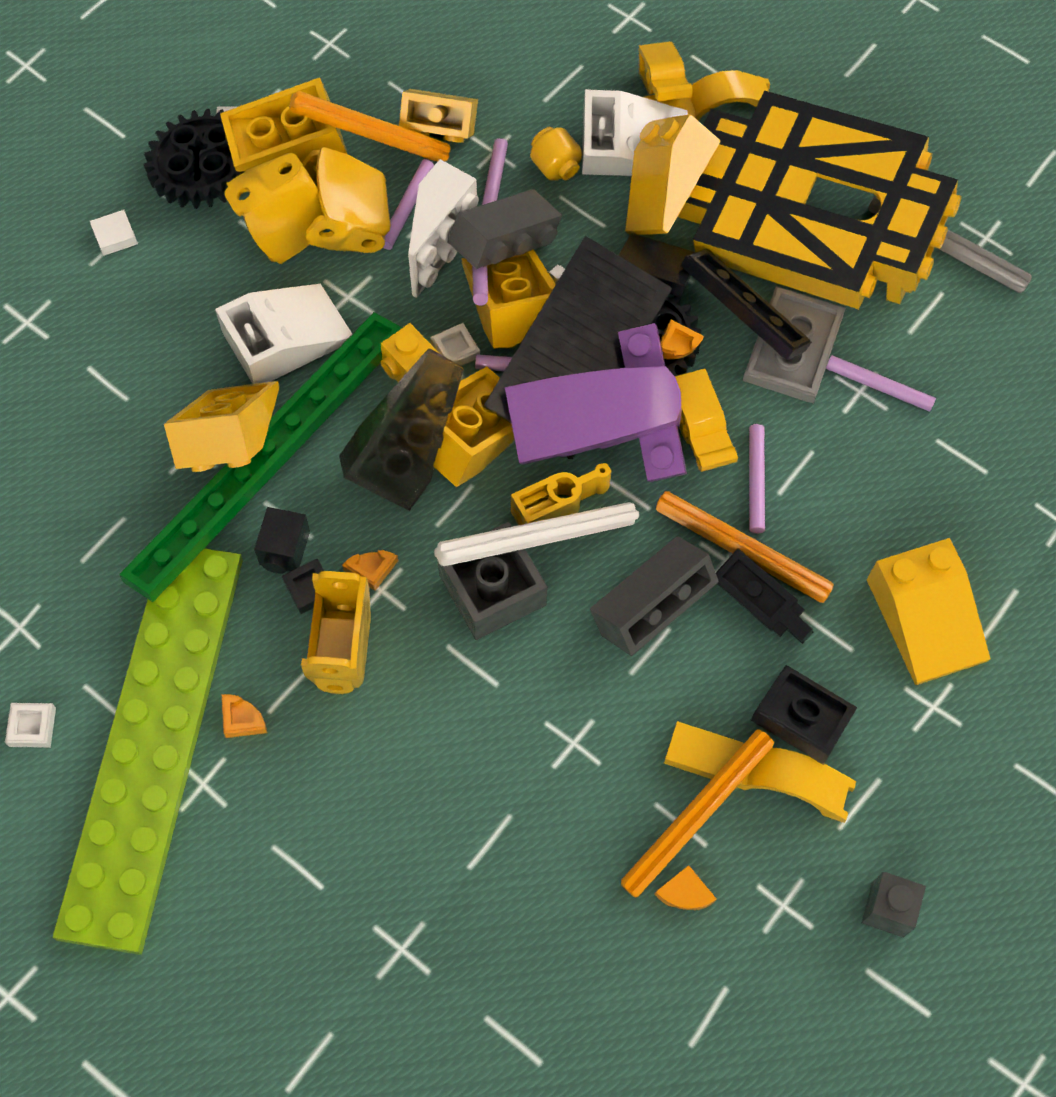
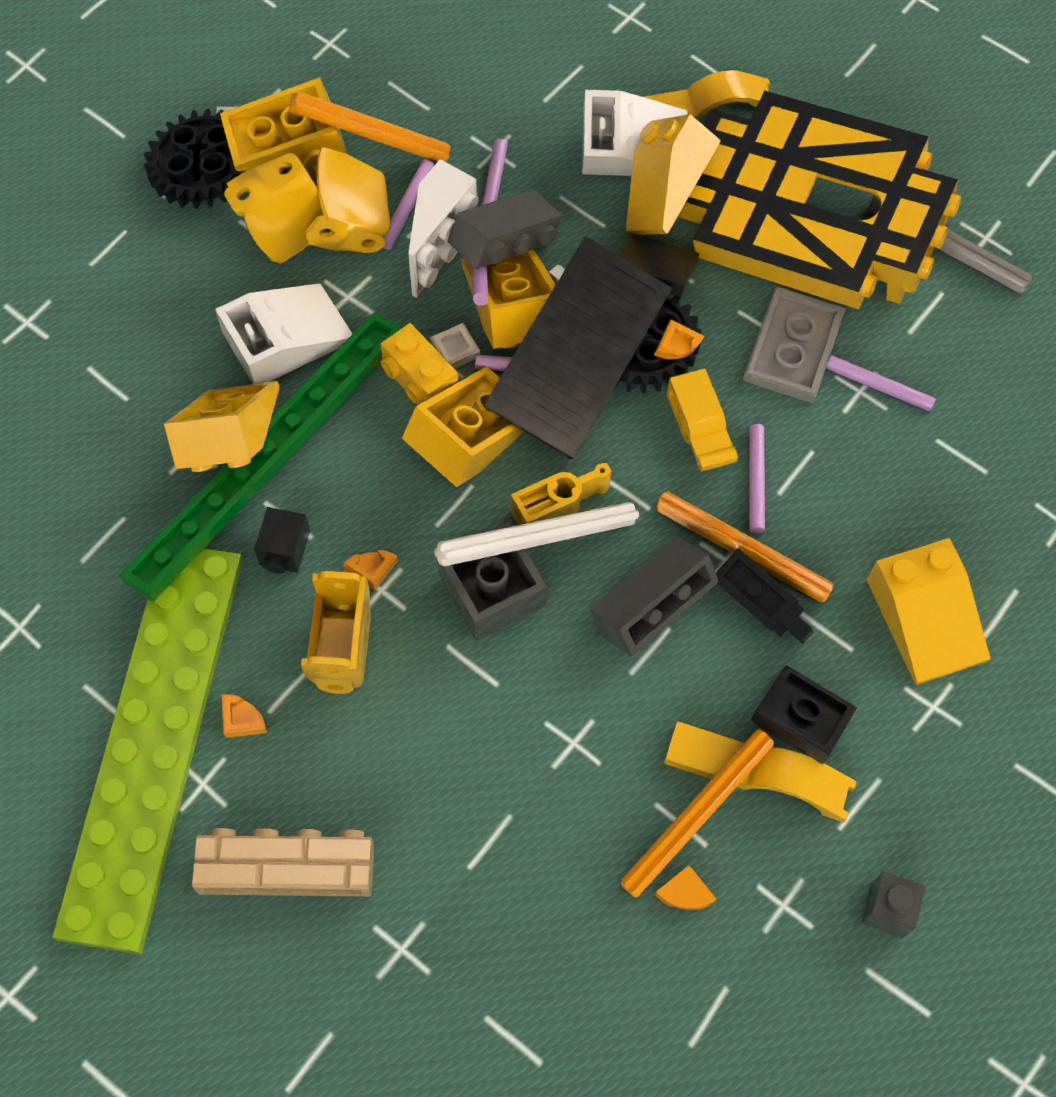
(30, 725): white tile -> none
(113, 232): white tile -> none
(283, 864): none -> tan brick
(301, 586): black plate -> none
(401, 436): clear smoke wedge -> none
(438, 114): yellow brick -> none
(556, 153): yellow head -> none
(605, 409): medium lavender slope -> none
(663, 71): yellow piece -> none
(746, 304): black tile -> none

